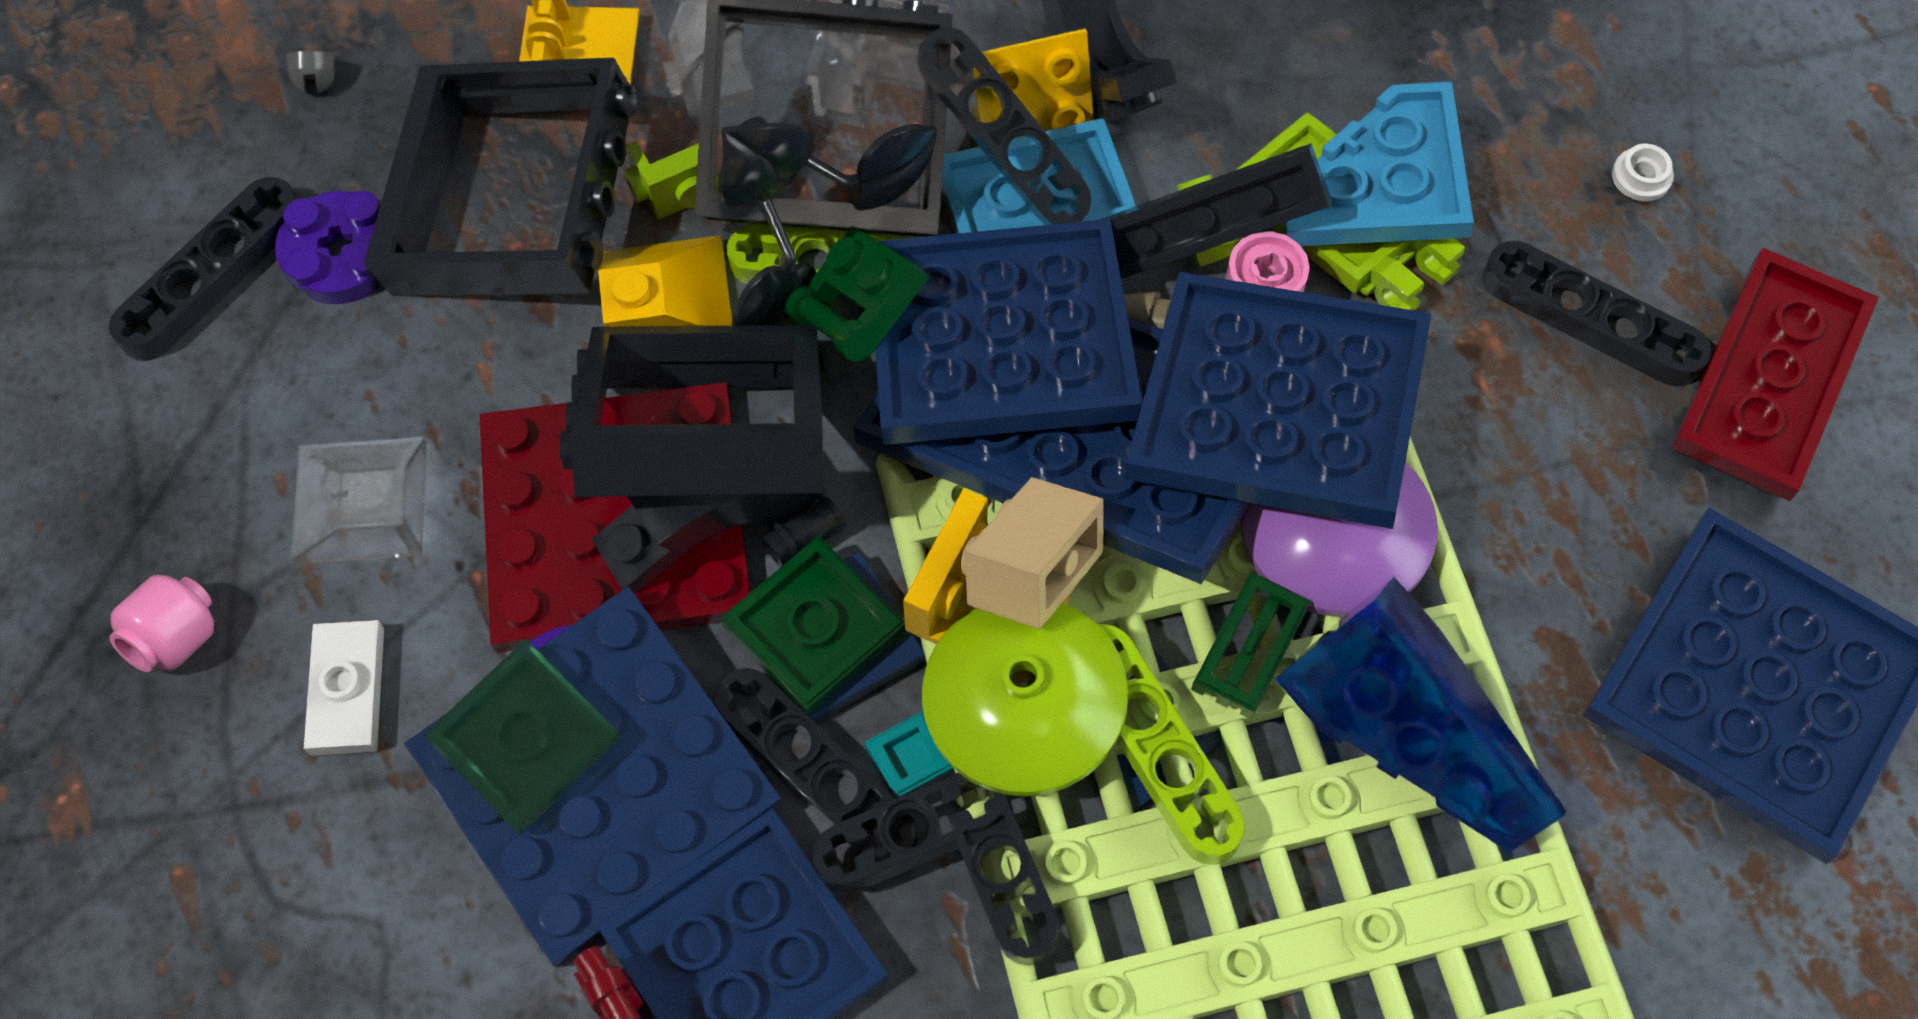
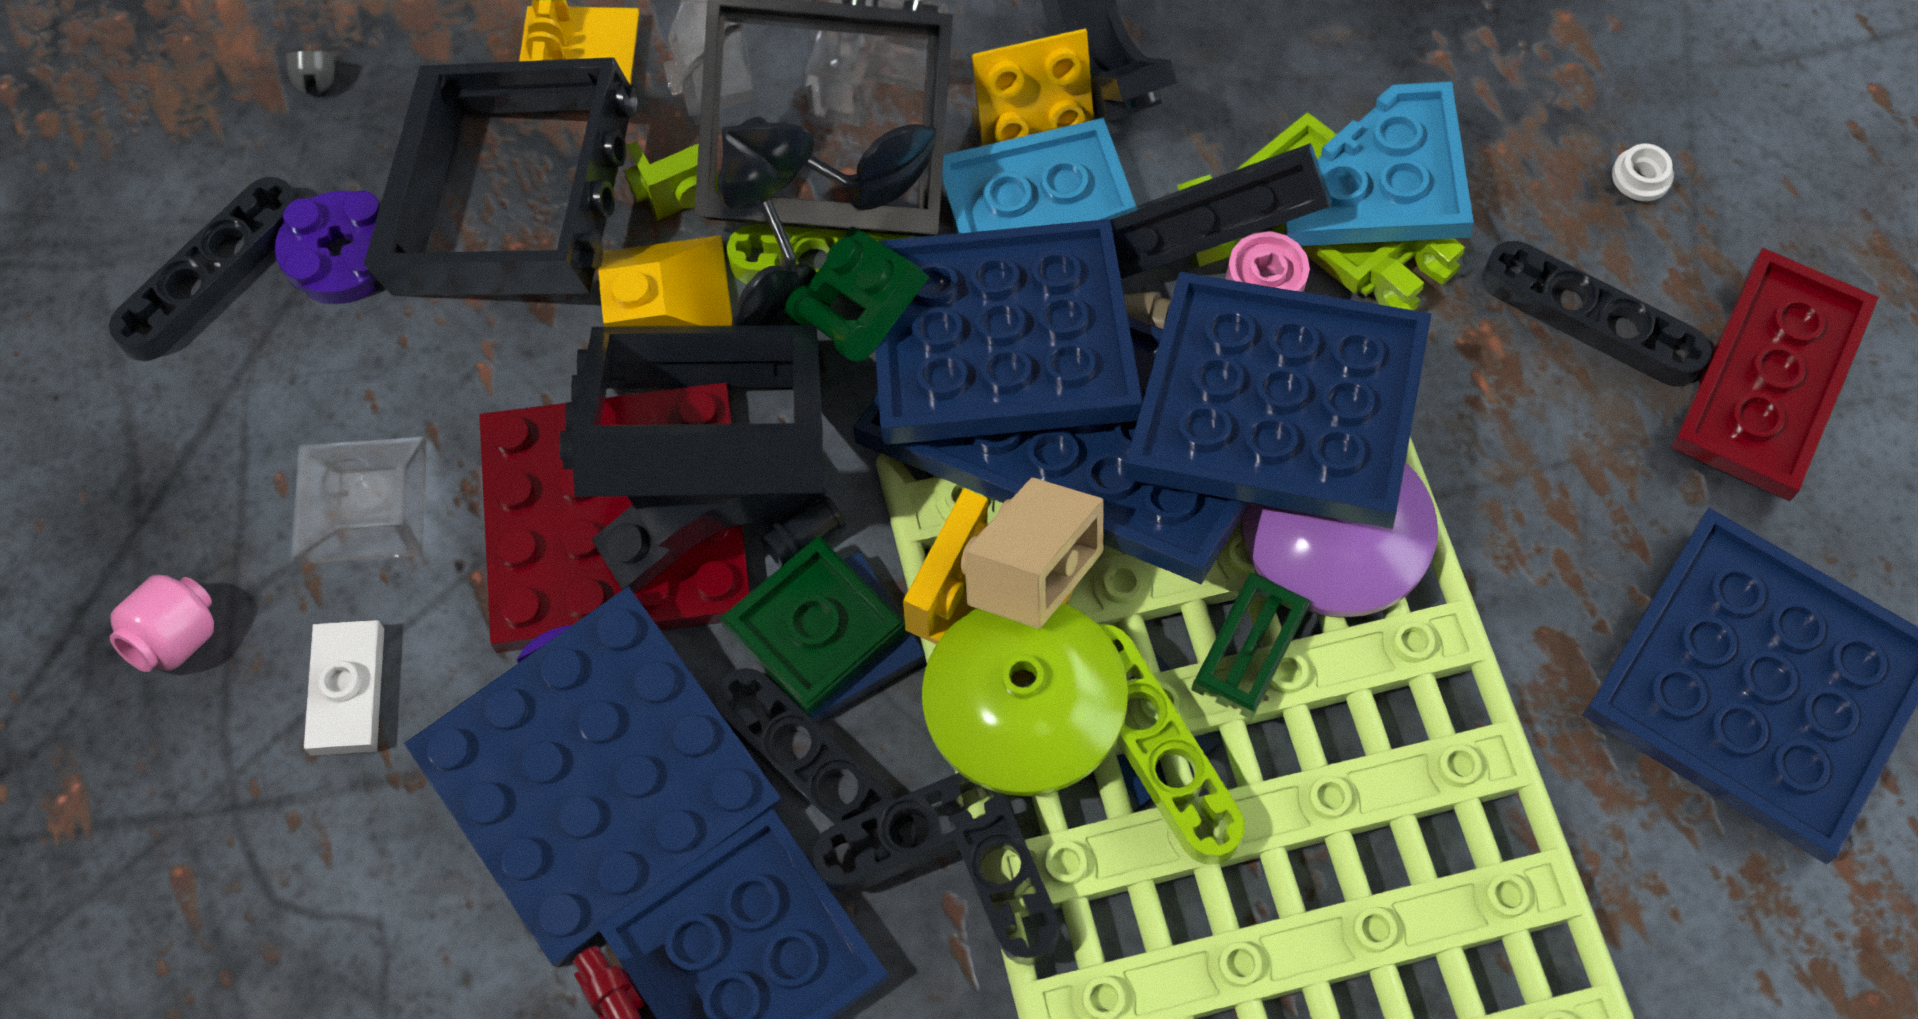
(522, 737): clear green tile -> none
(907, 757): teal tile -> none
(997, 135): black beam -> none
(1411, 704): clear blue wedge -> none

